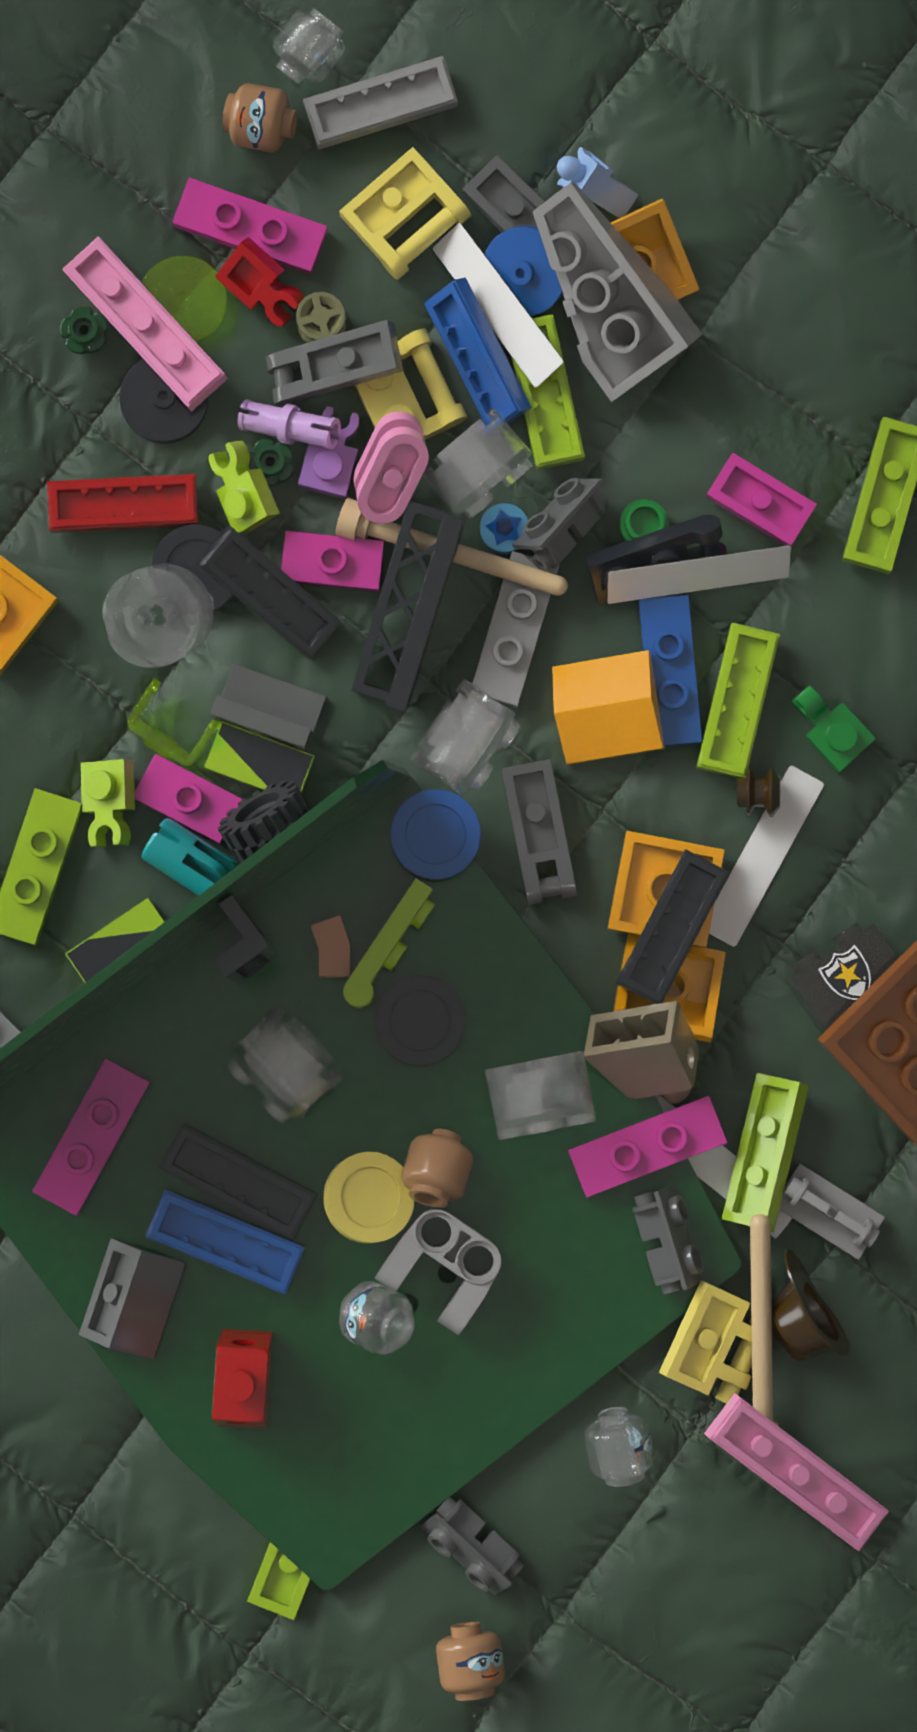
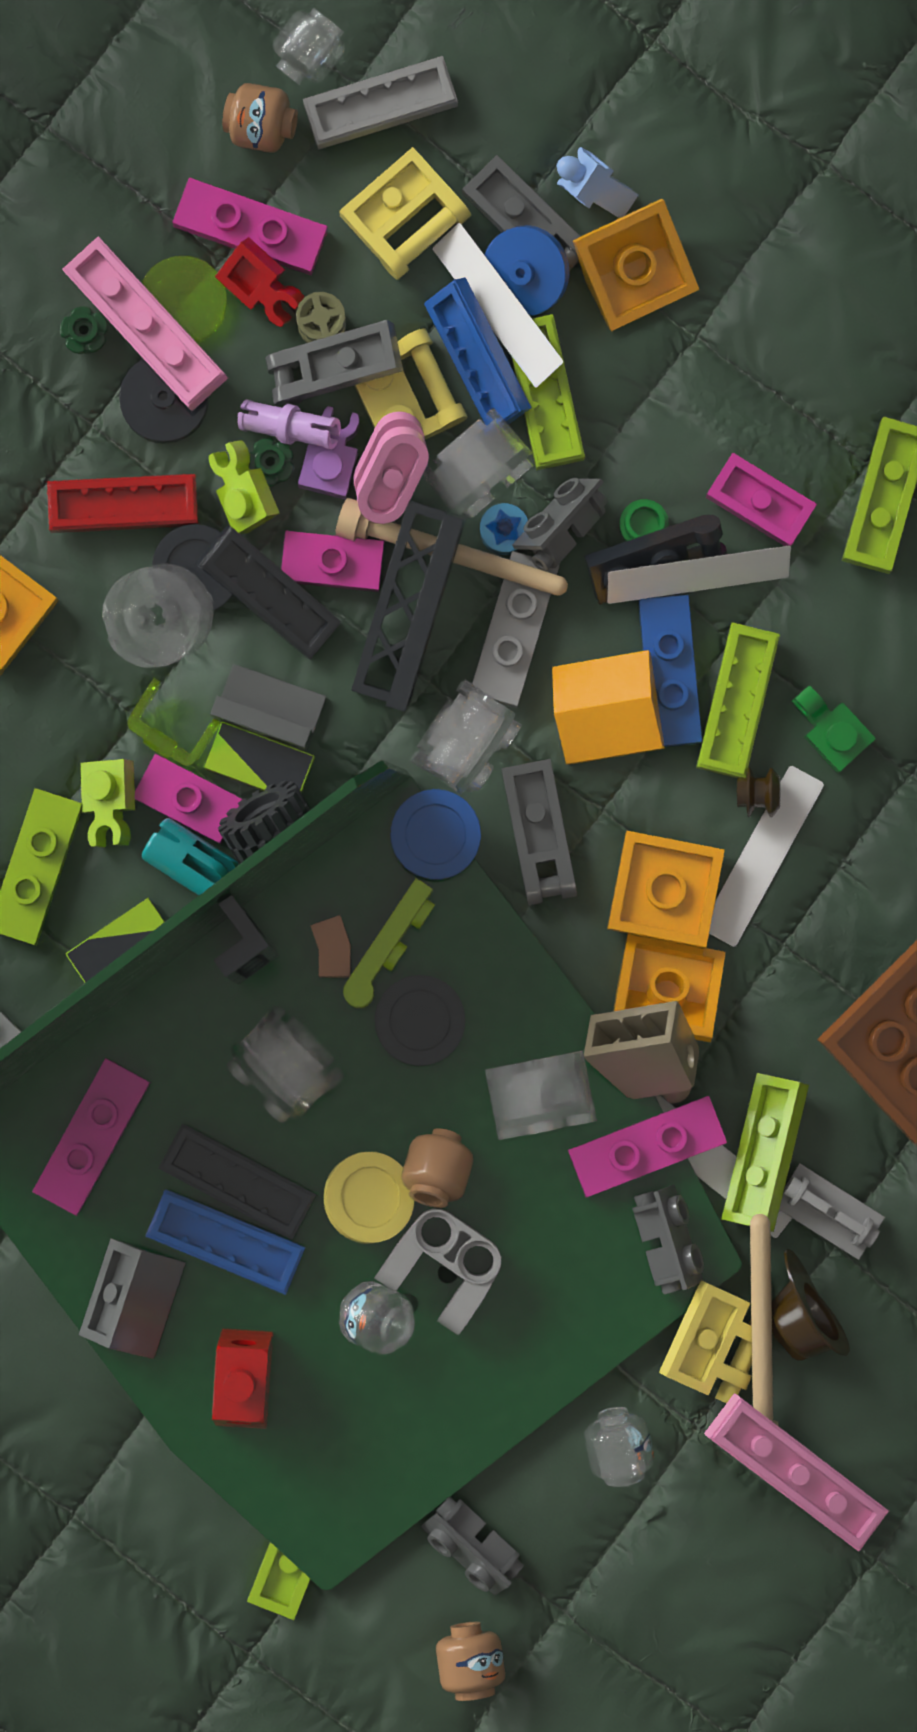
(616, 302): light grey wedge -> none
(672, 928): black plate -> none
(836, 980): clear smoke brick -> none

